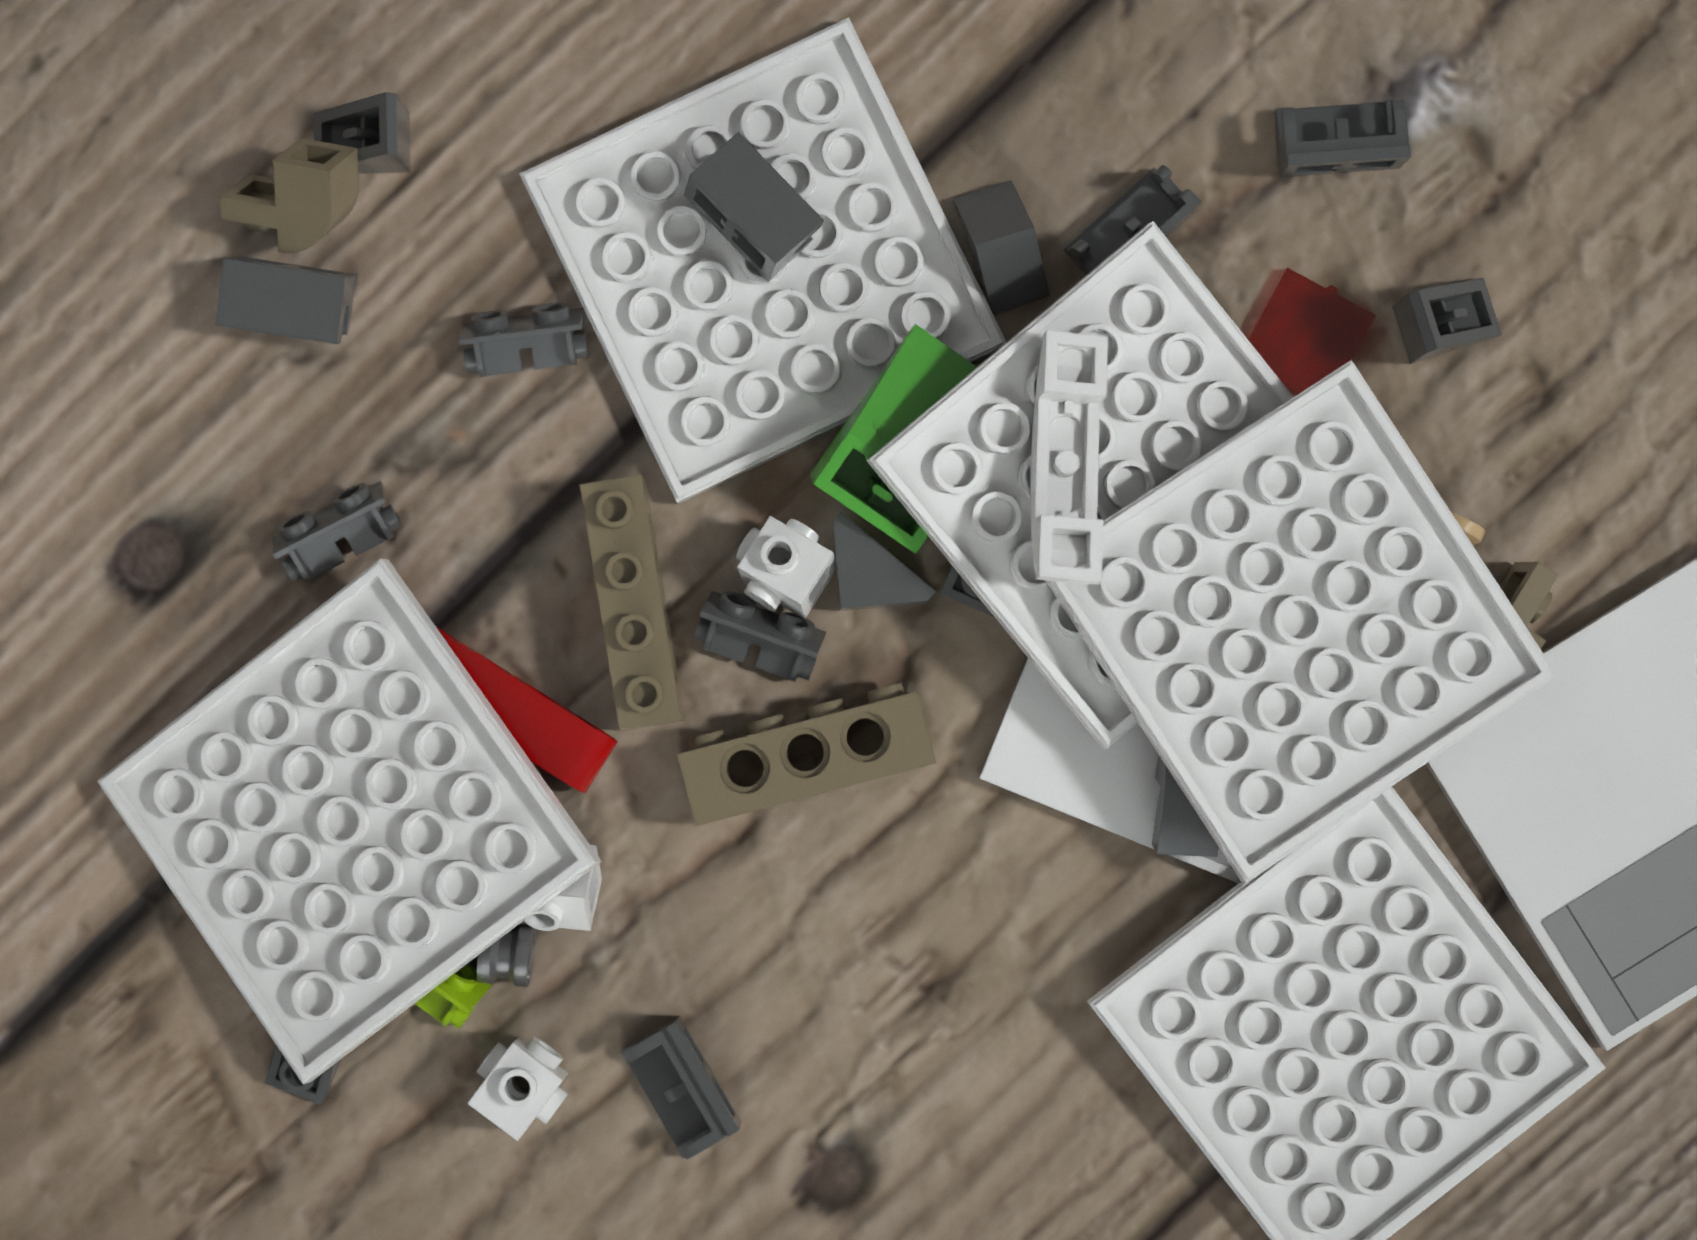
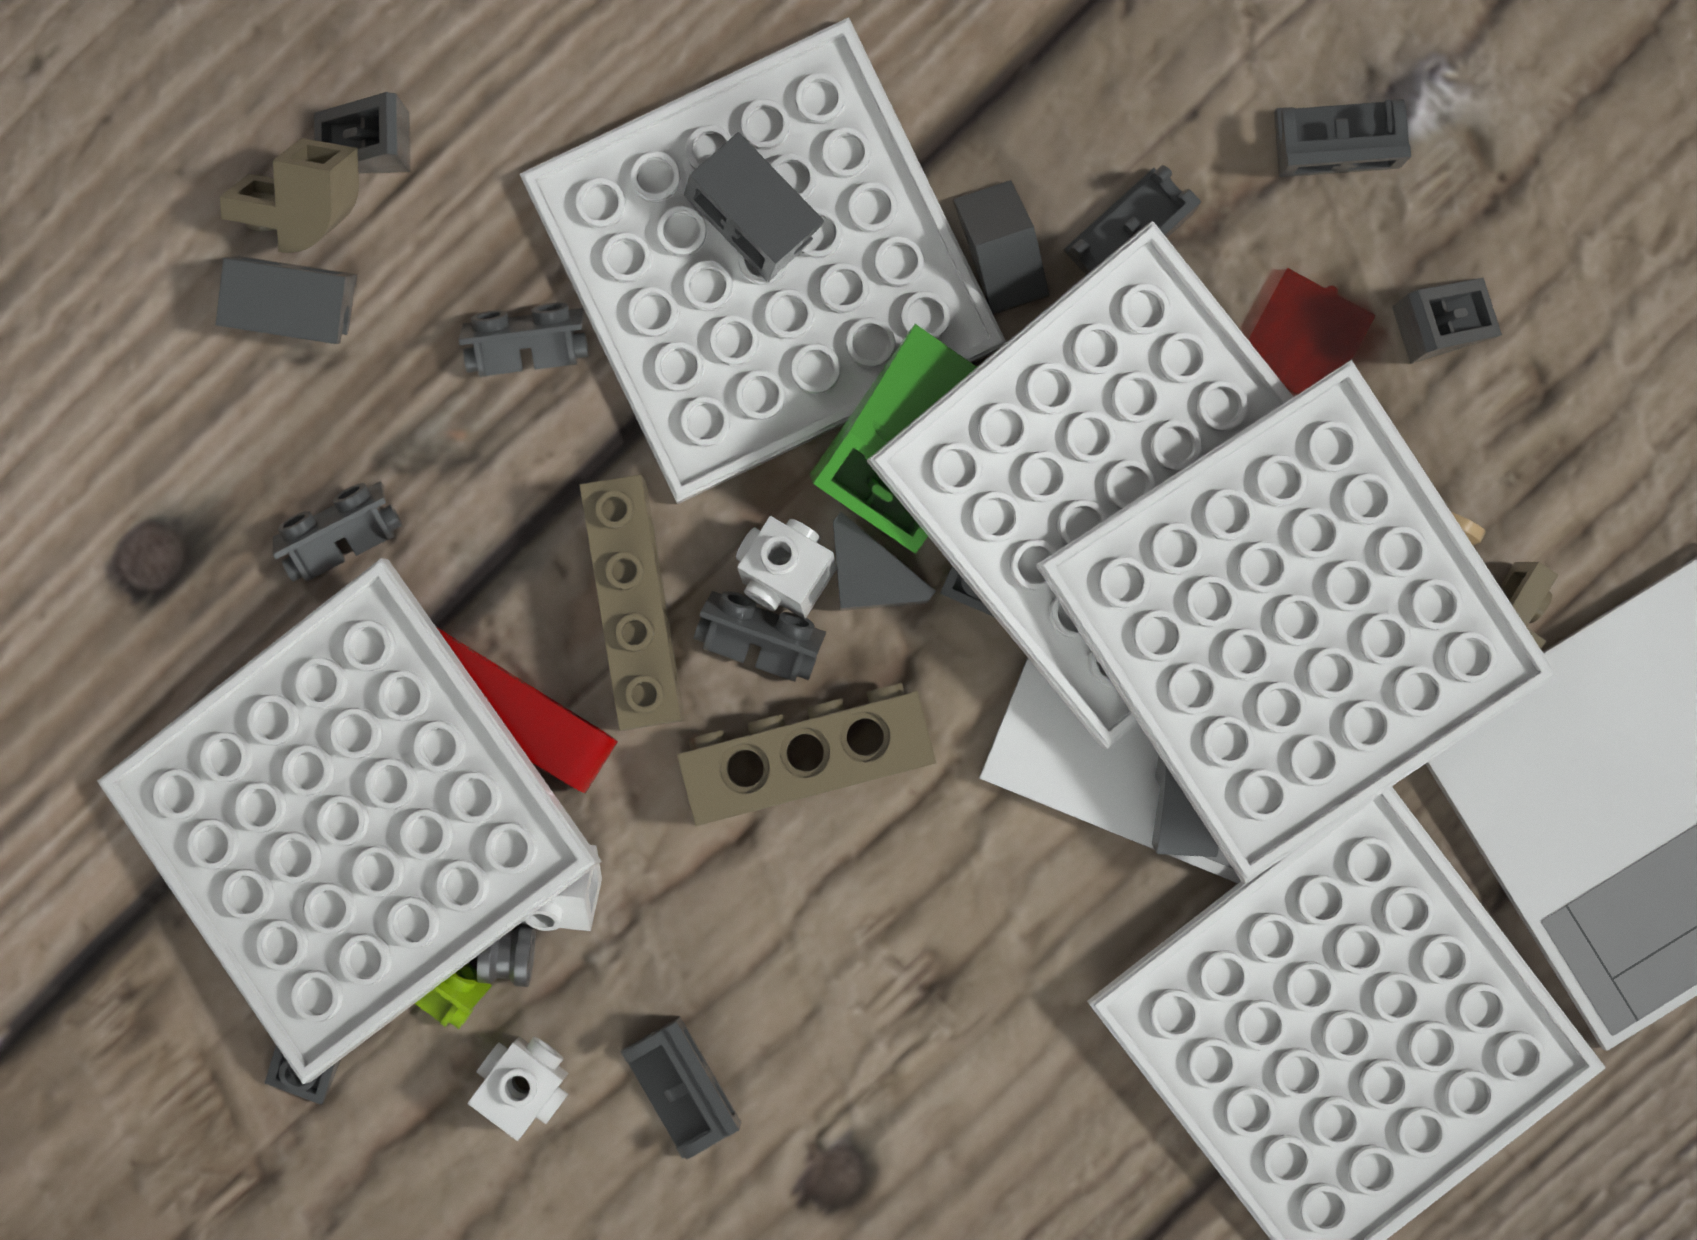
(1066, 458): white slope -> none

